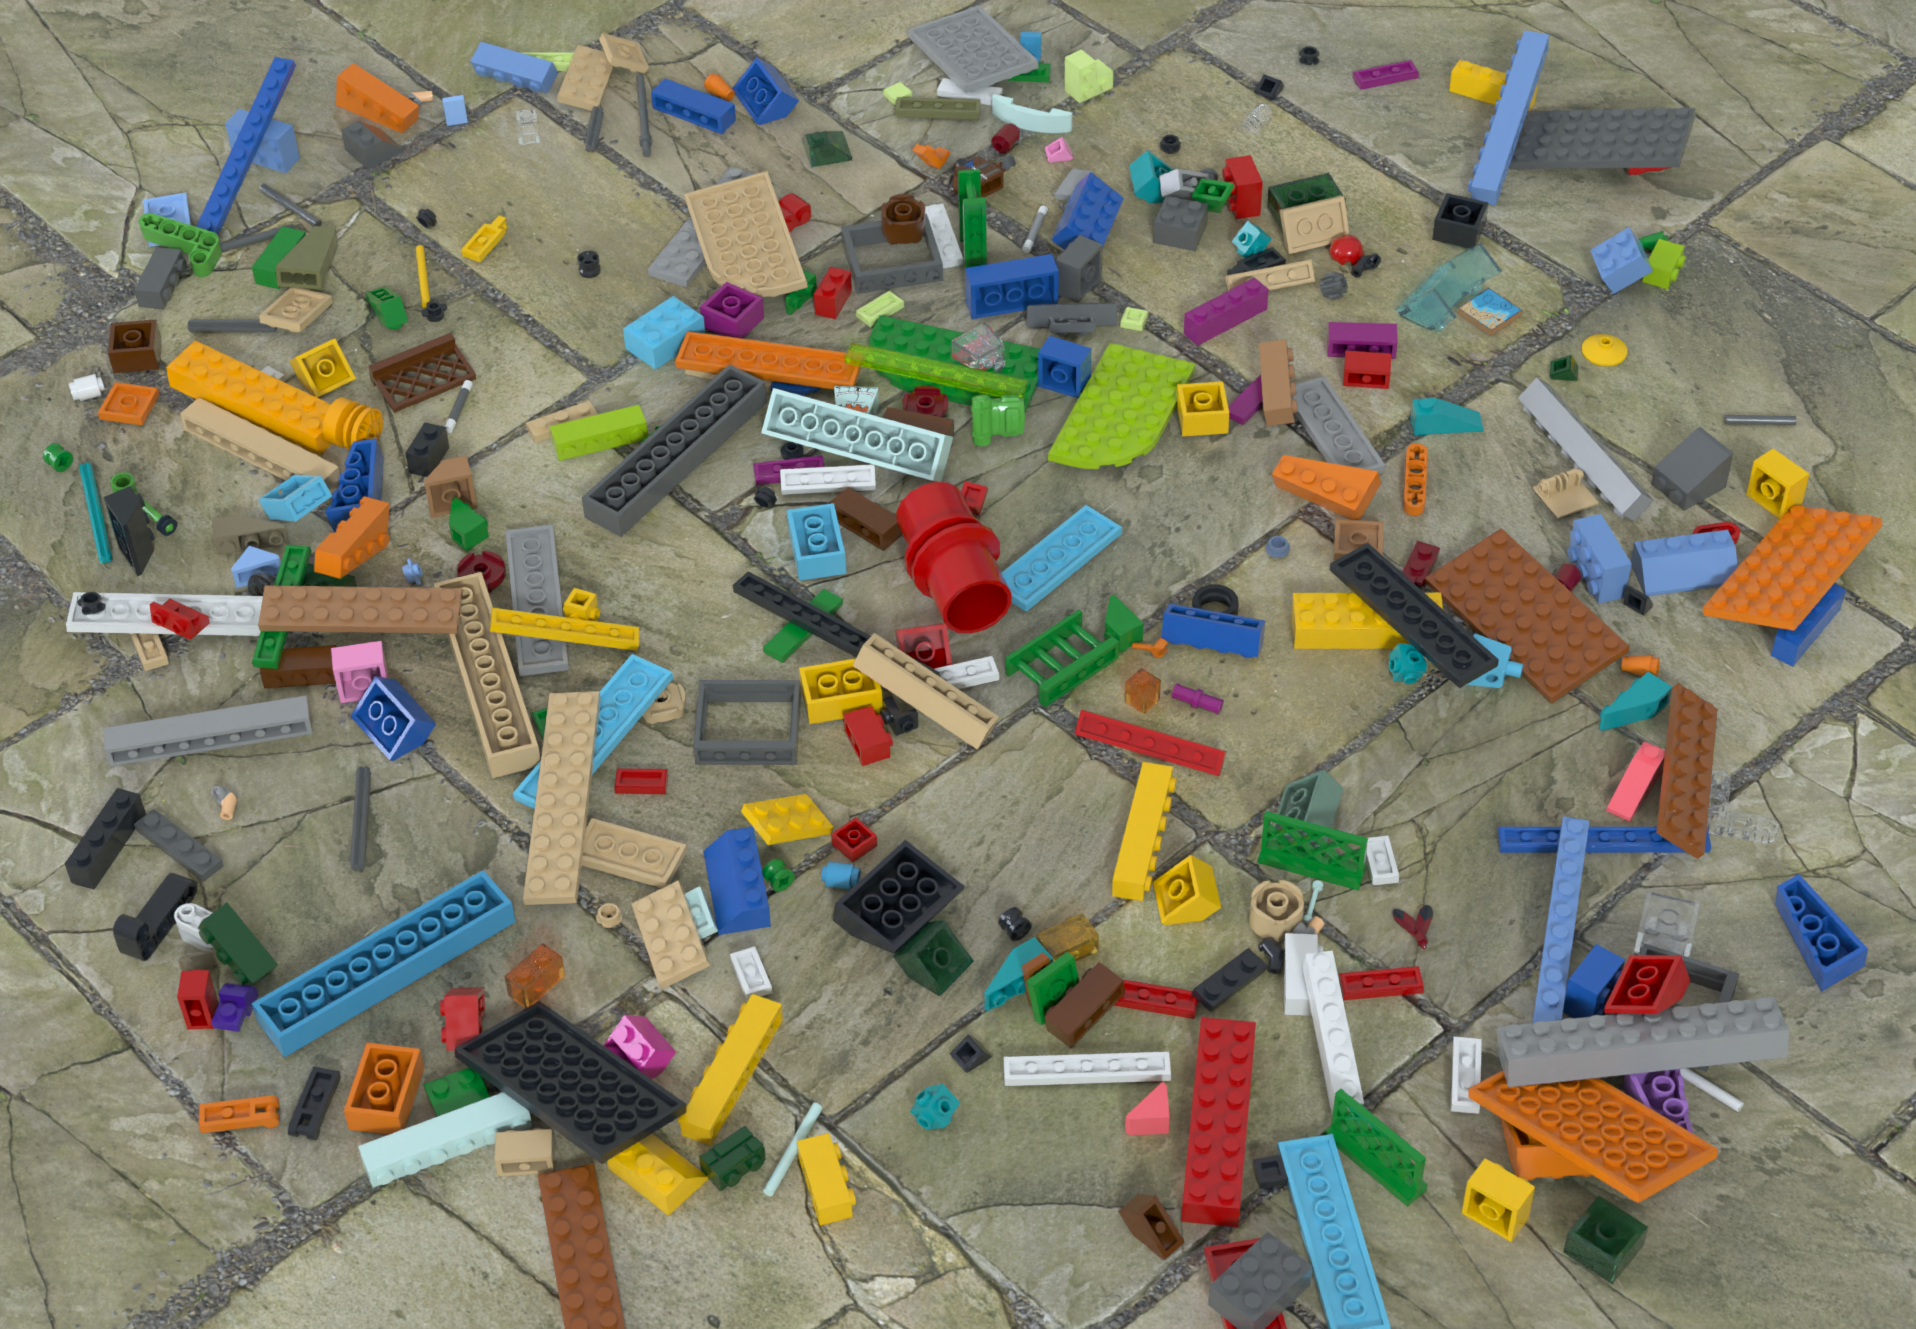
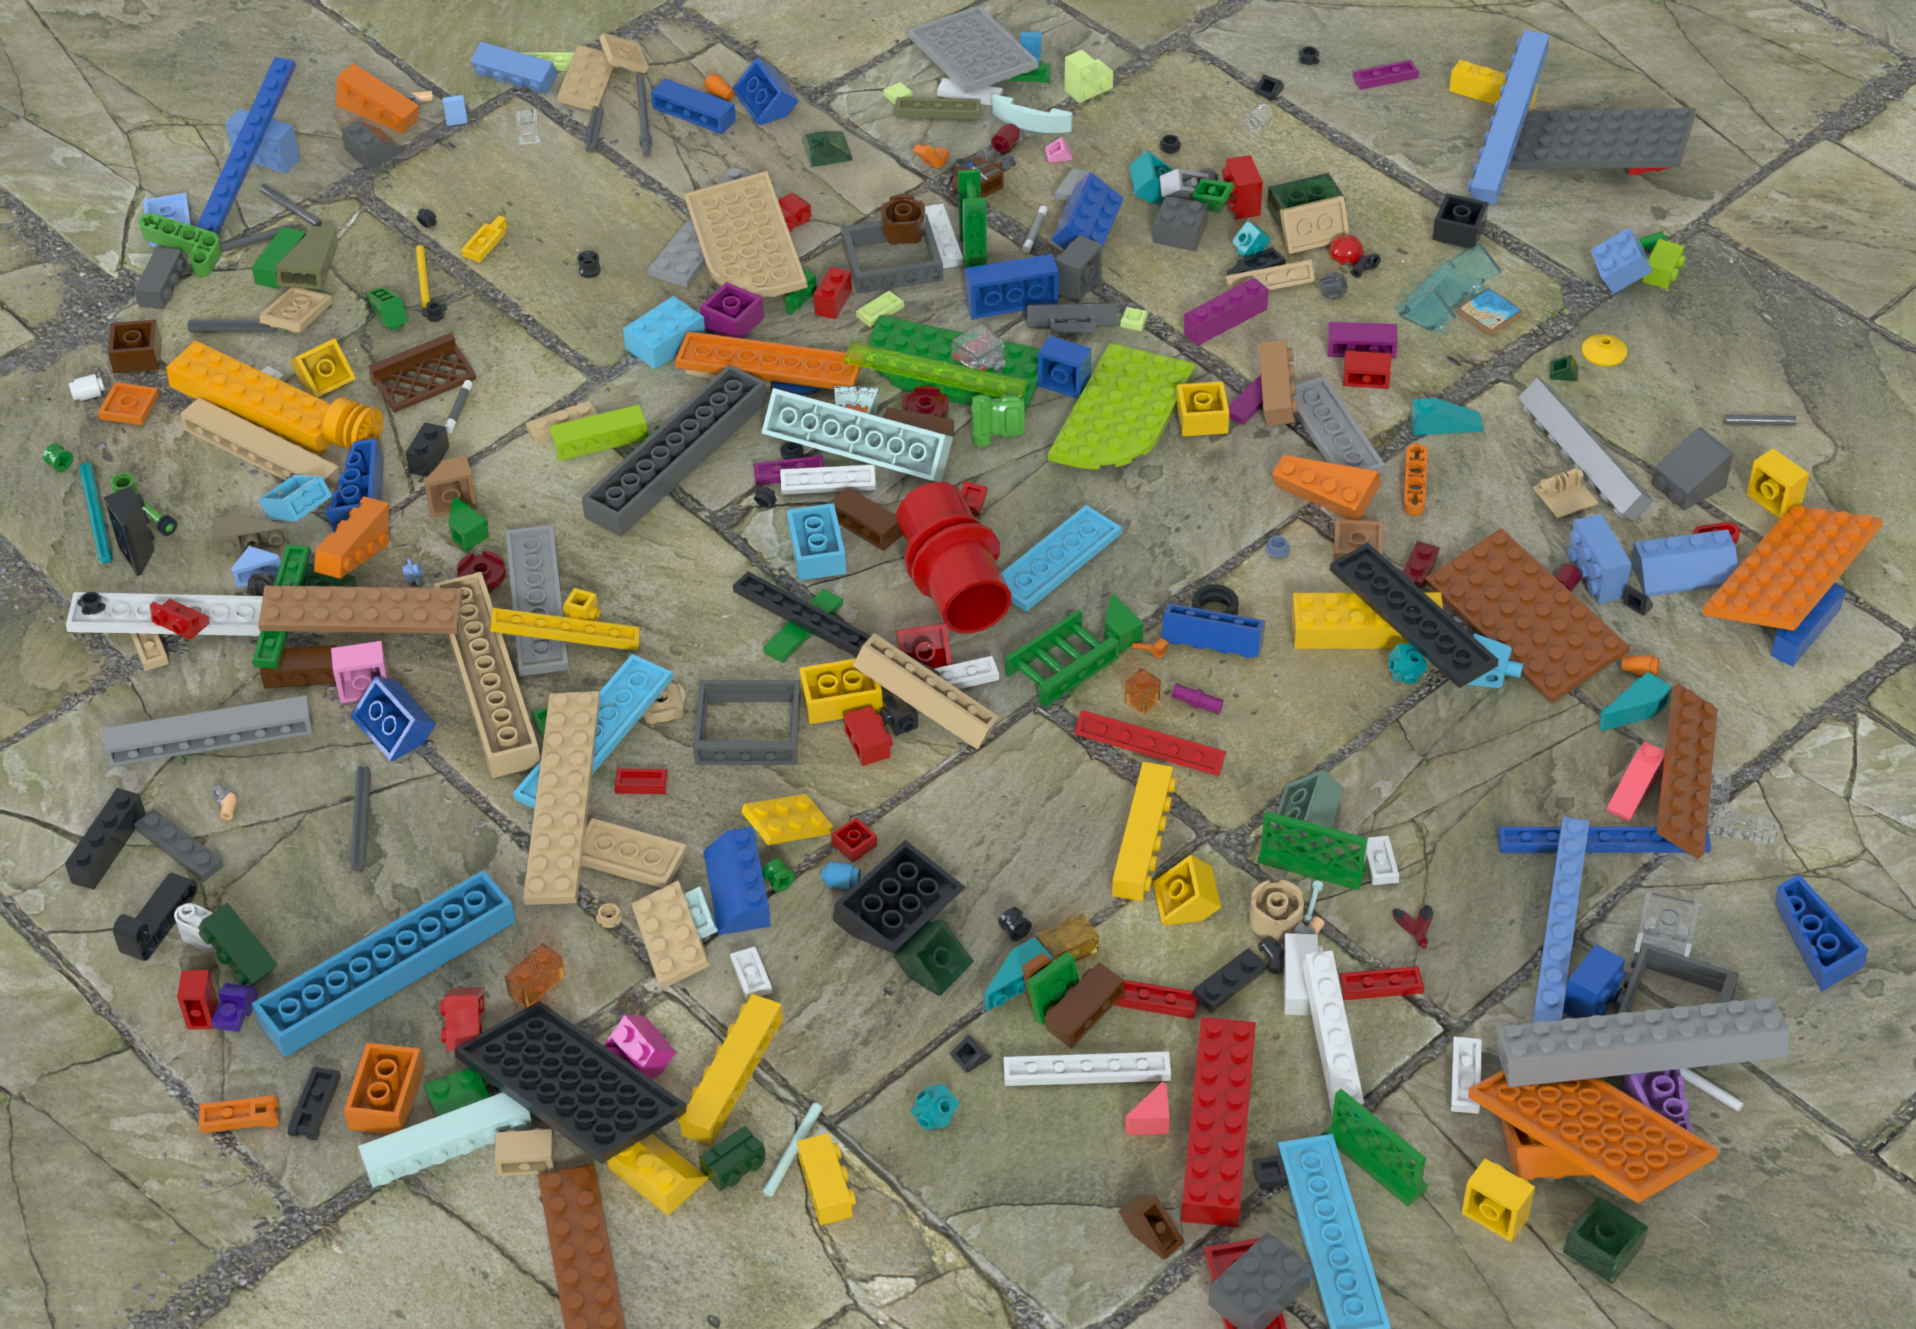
(1649, 984): red slope -> none

